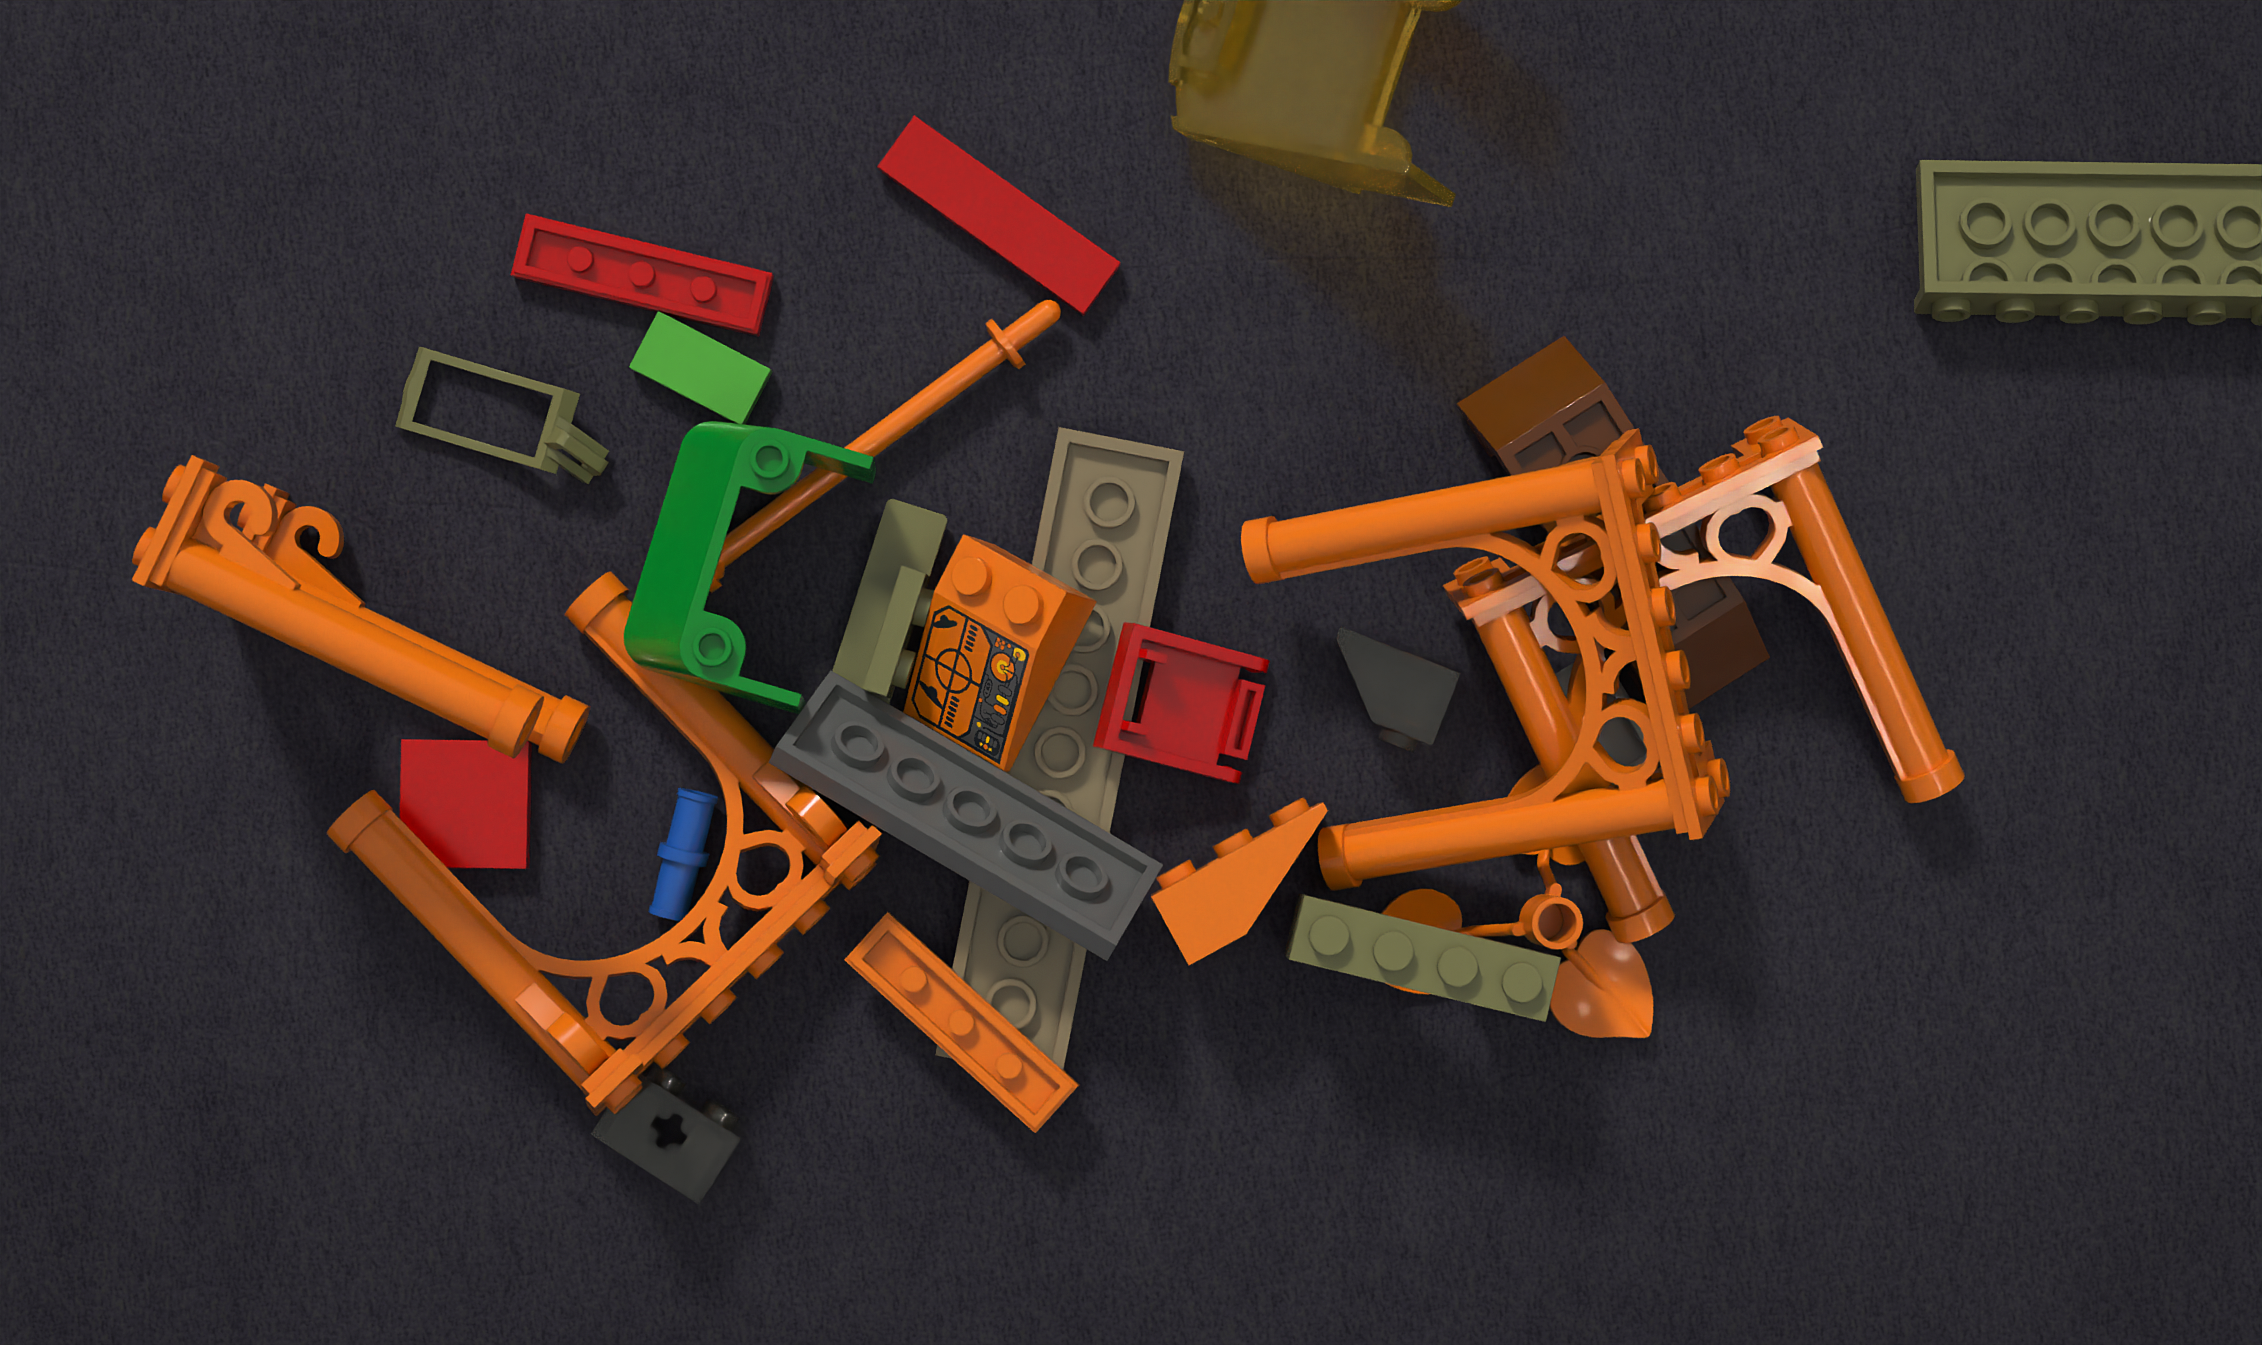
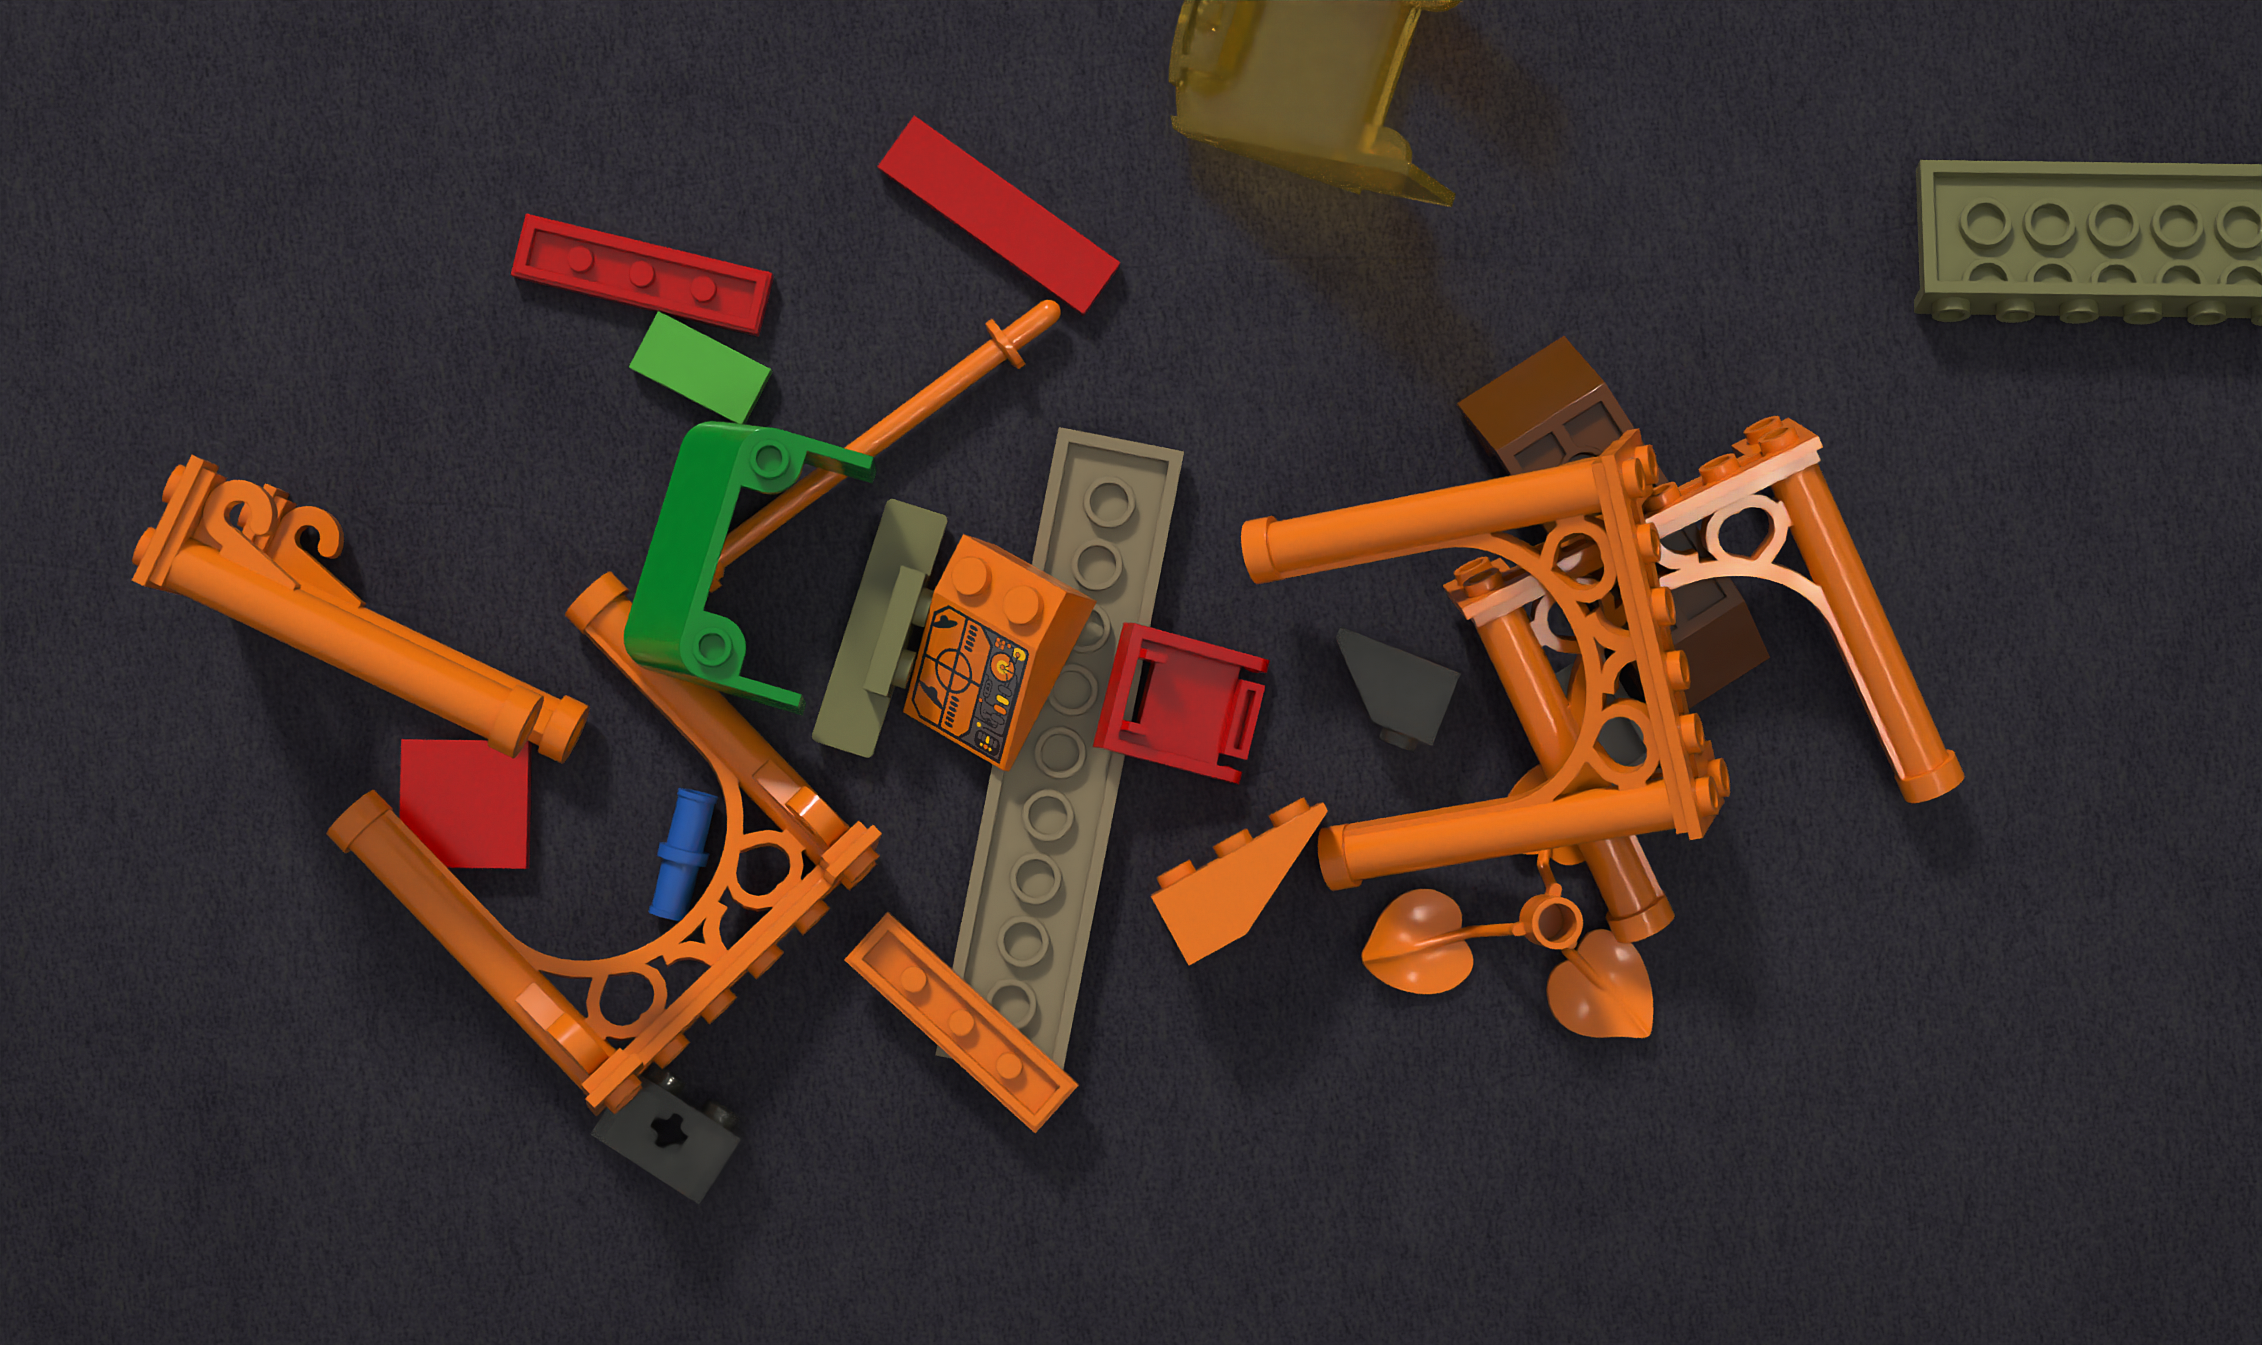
(556, 433): olive sword -> none
(966, 814): dark grey plate -> none
(1422, 957): olive arch -> none

